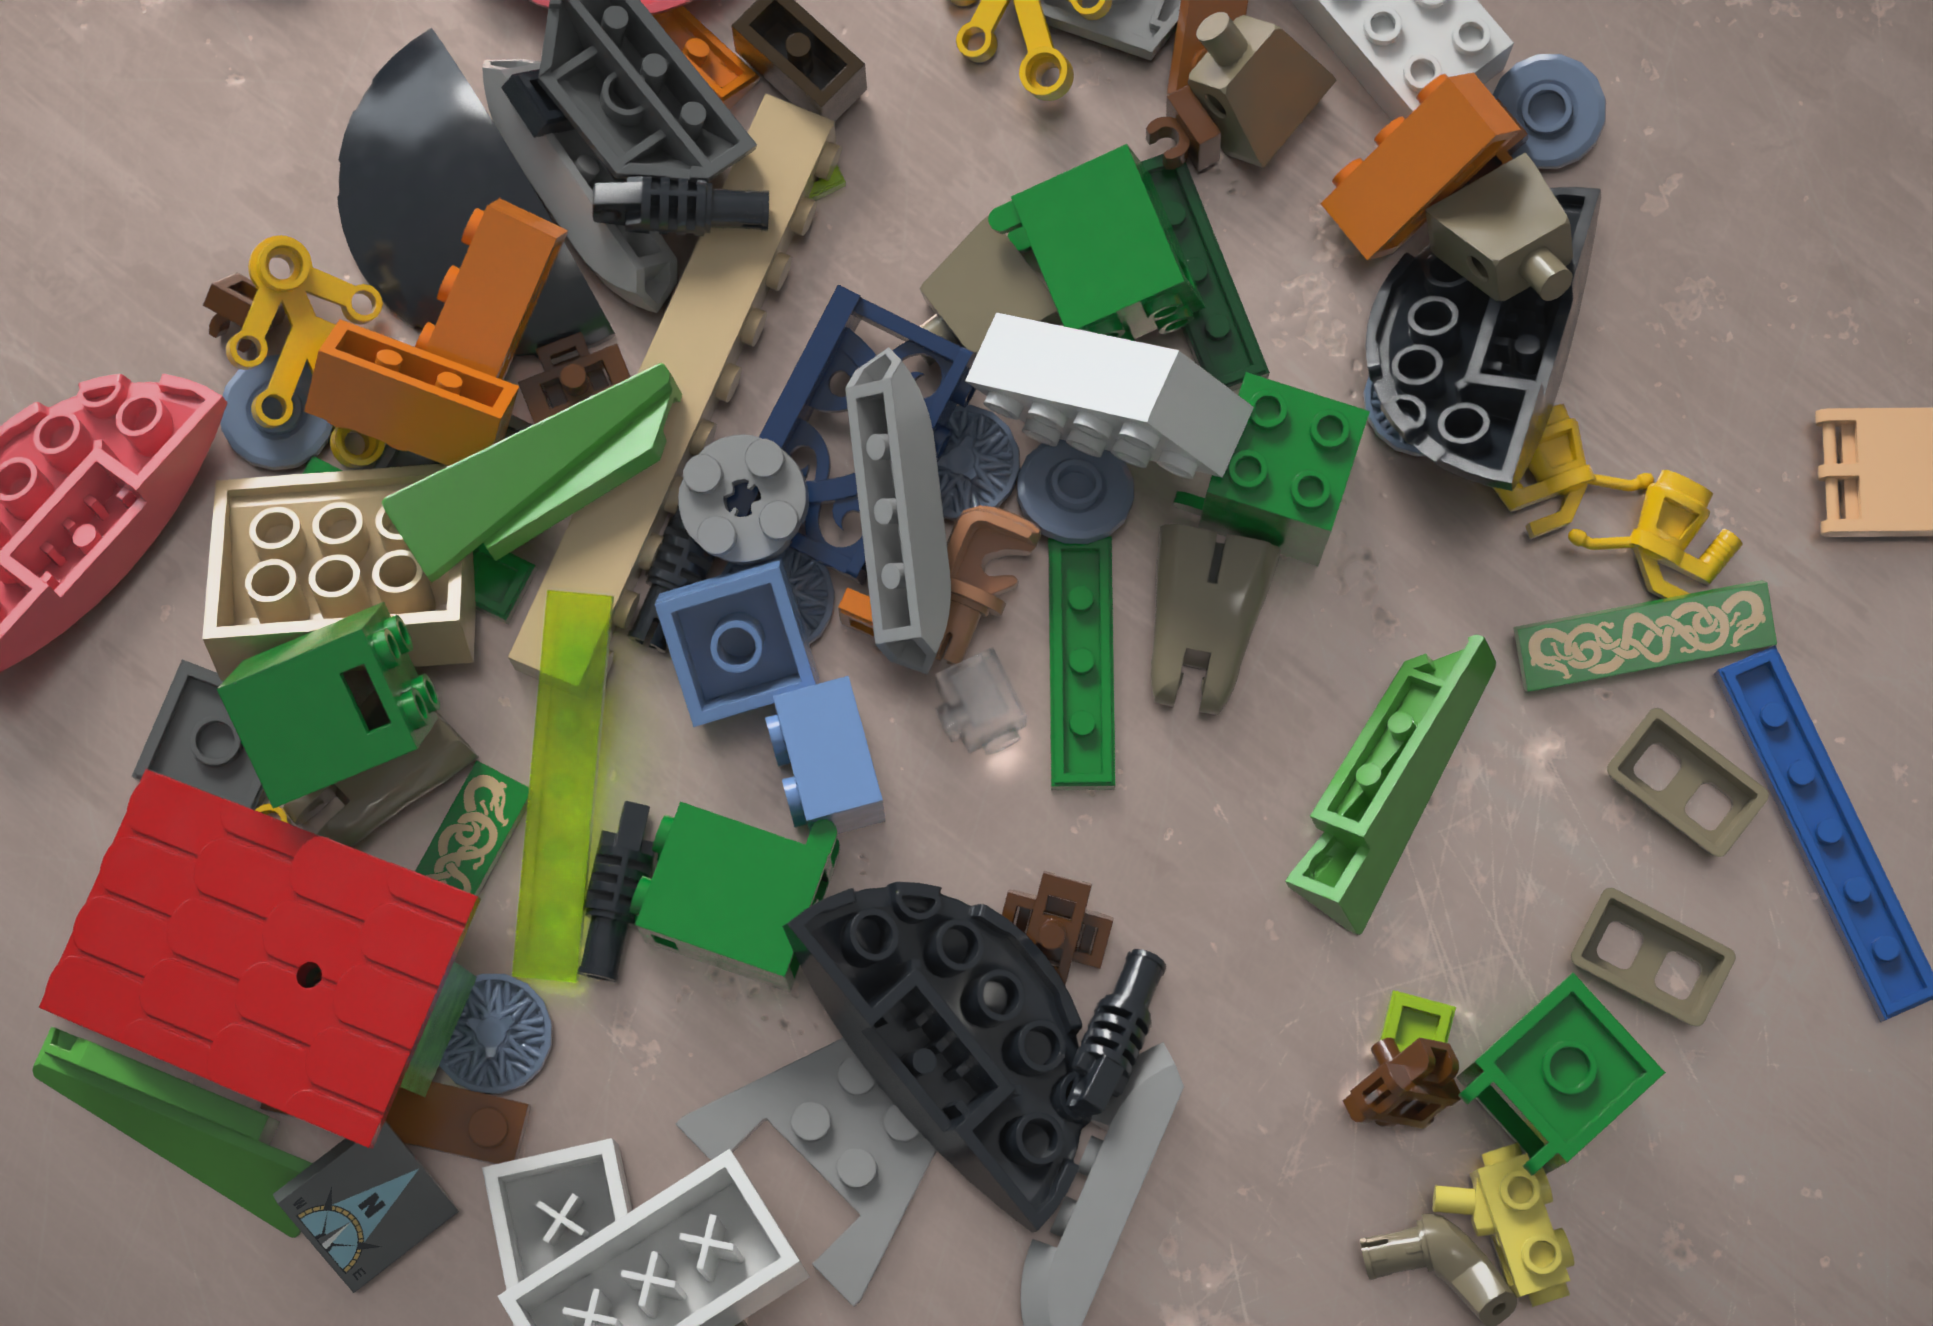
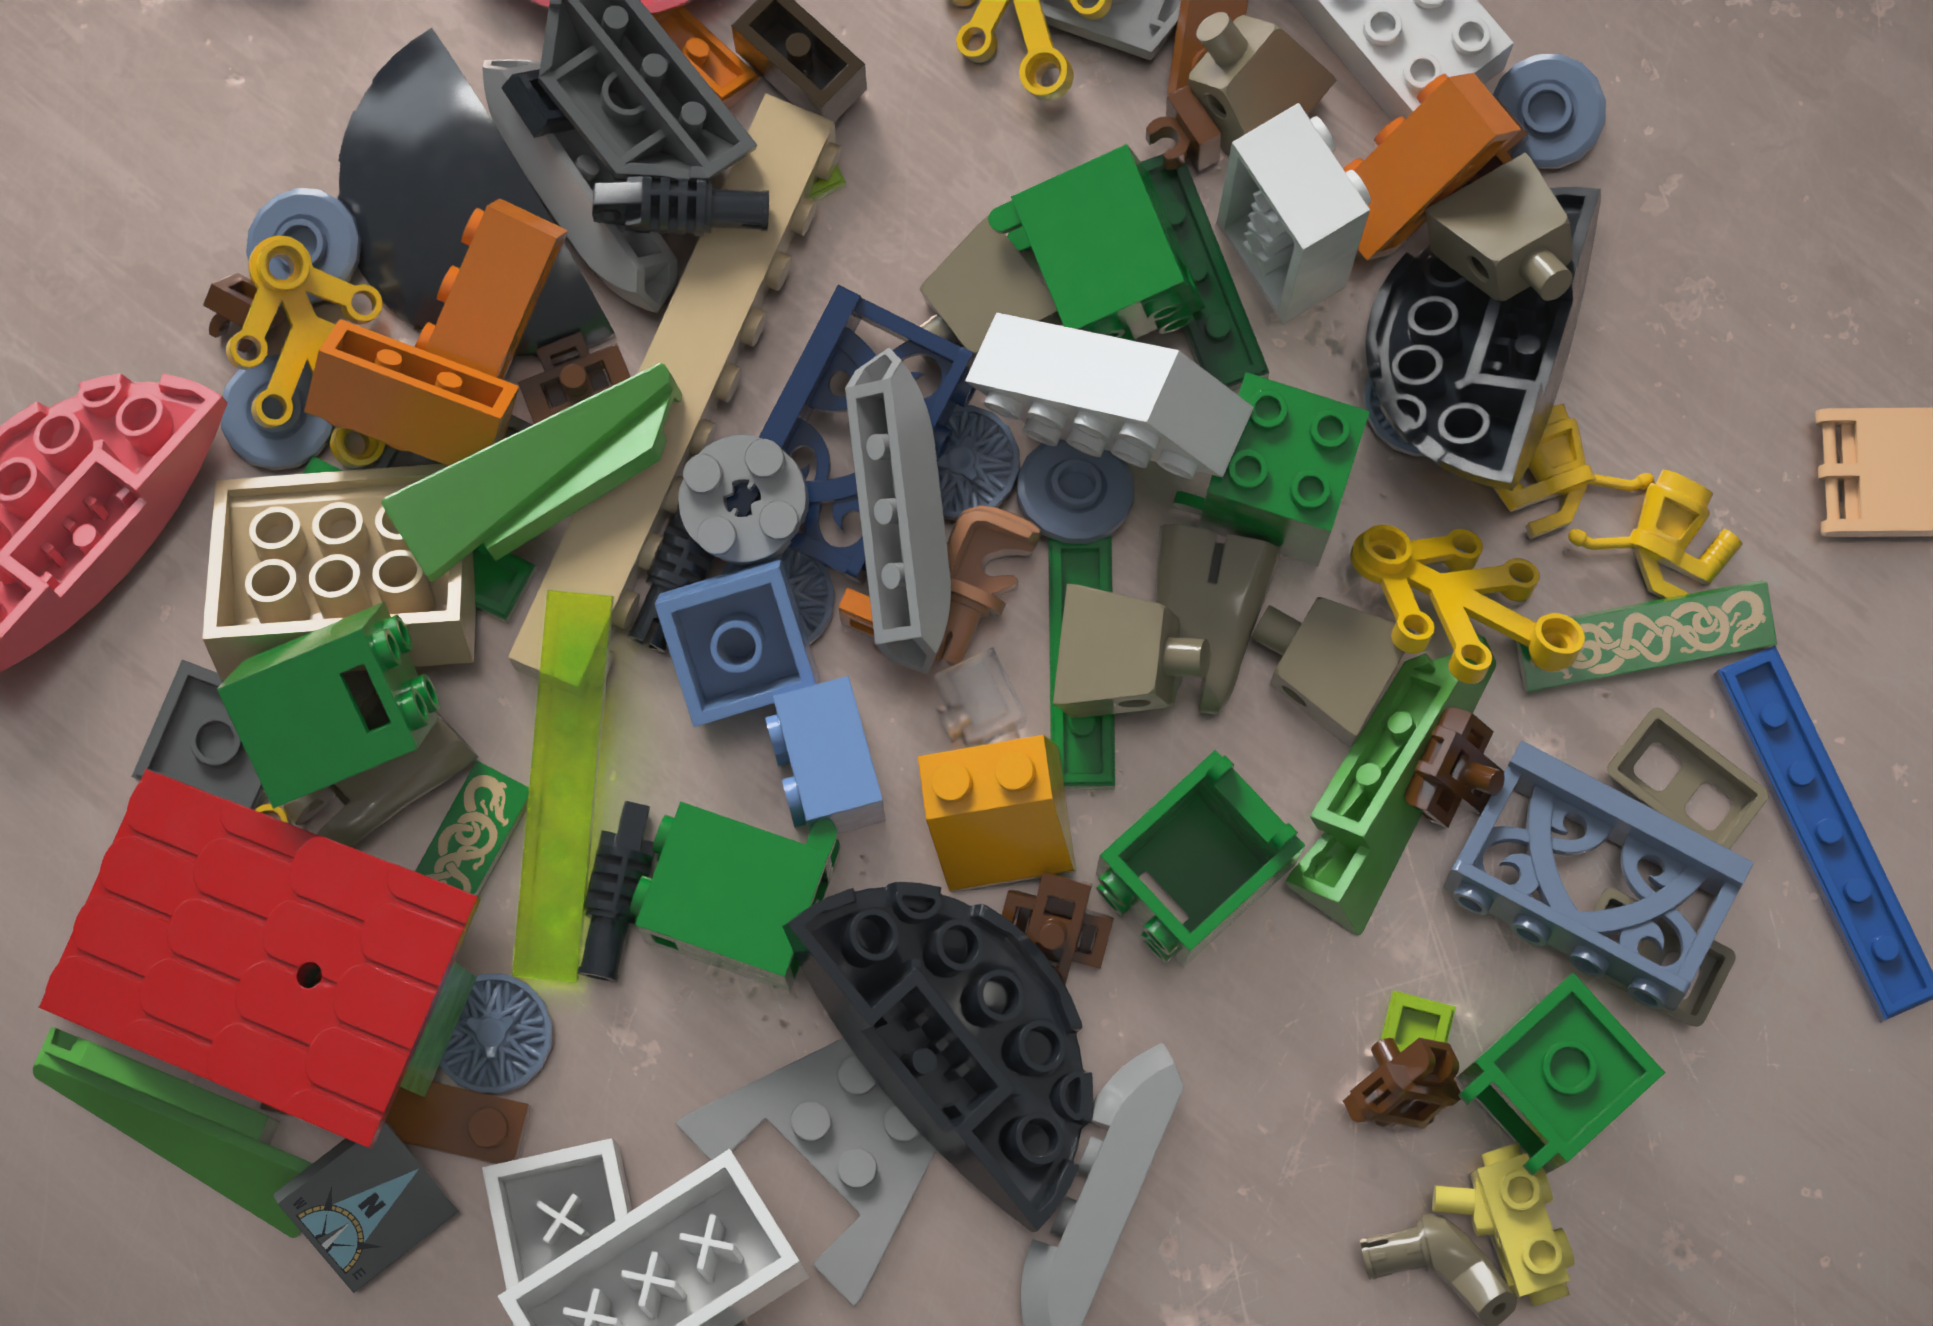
(316, 222): none -> sand blue wheel
(997, 812): none -> light orange slope
(1115, 1035): black hinge -> none
(1121, 654): none -> dark tan torso
(1209, 851): none -> green container
(1292, 211): none -> white brick
(1331, 662): none -> dark tan torso
(1396, 563): none -> yellow plant
(1452, 767): none -> reddish brown piece
(1684, 855): none -> sand blue fence

